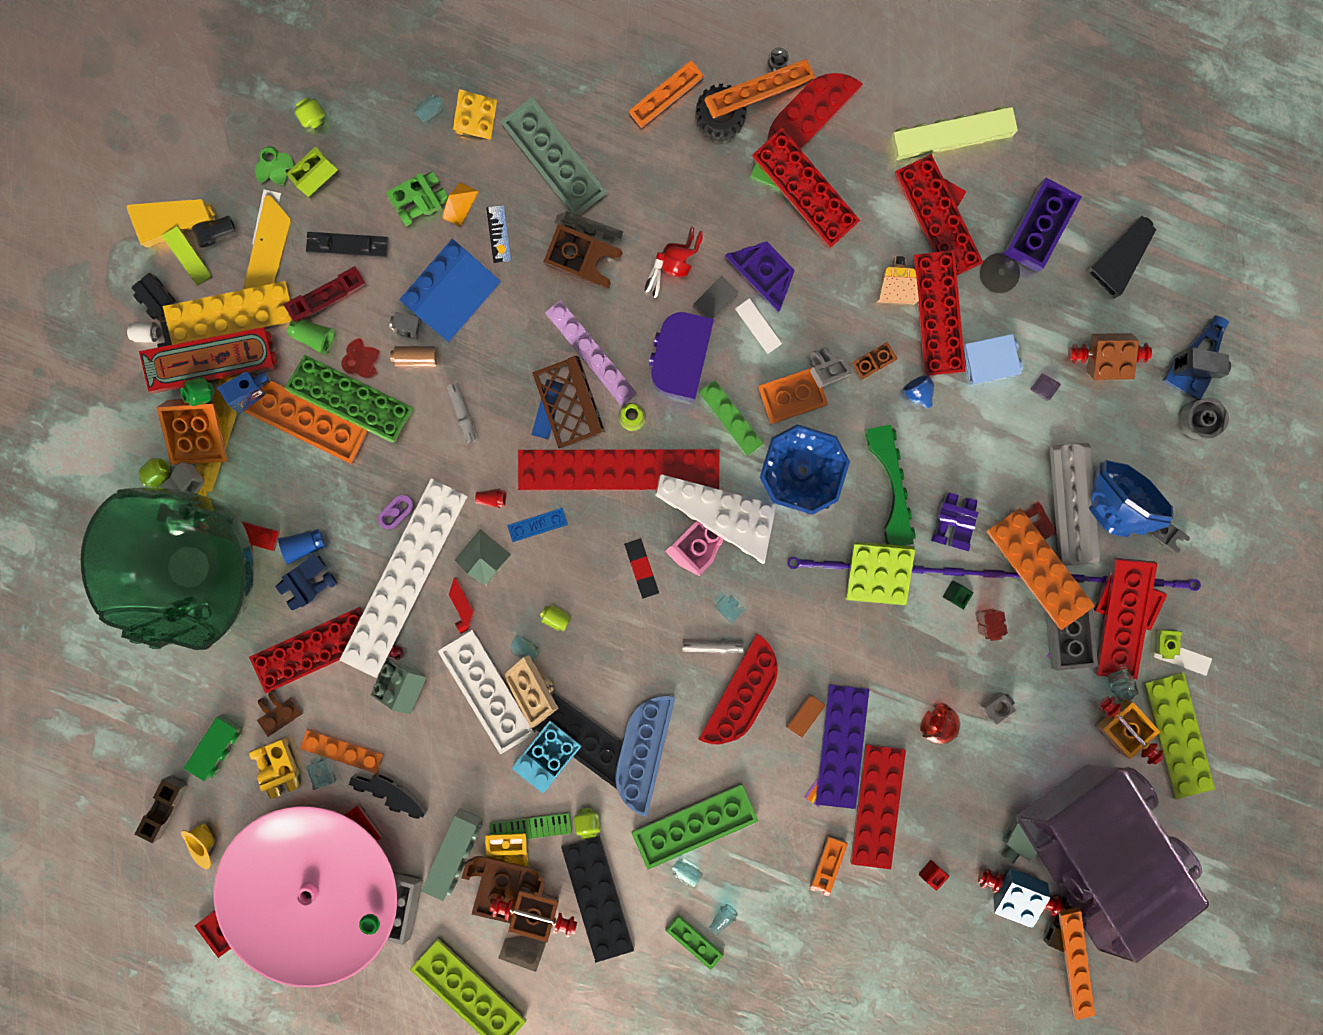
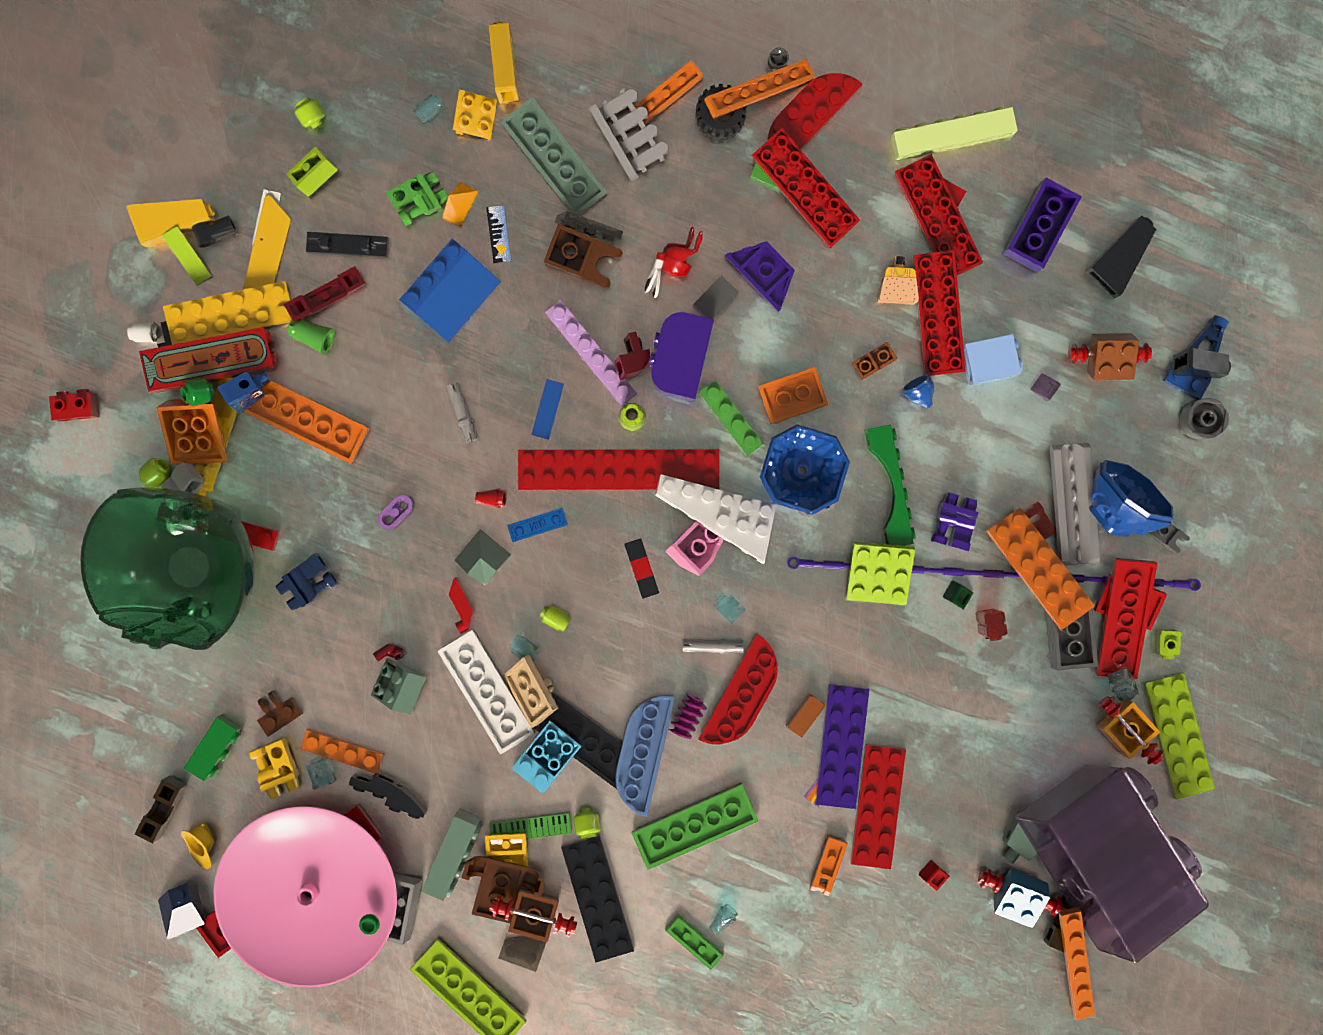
(73, 406): none -> red brick
(153, 295): black brick -> none
(181, 910): none -> dark blue slope
(274, 168): bright green plate -> none
(300, 545): blue plant -> none
(305, 651): red plate -> none
(348, 398): bright green plate -> none
(363, 359): clear red plate -> none
(403, 578): white plate -> none
(405, 324): flat silver brick -> none
(414, 356): medium nougat brick -> none
(503, 62): none -> yellow slope
(585, 397): reddish brown fence -> none
(619, 128): none -> light grey fence
(635, 361): none -> dark red brick
(686, 872): clear light blue brick -> none
(688, 716): none -> magenta piece
(758, 326): white sticker -> none
(827, 368): light grey hinge -> none
(940, 725): clear red cylinder -> none
(990, 707): flat silver brick -> none
(993, 280): clear smoke dish -> none
(1189, 660): white sticker -> none

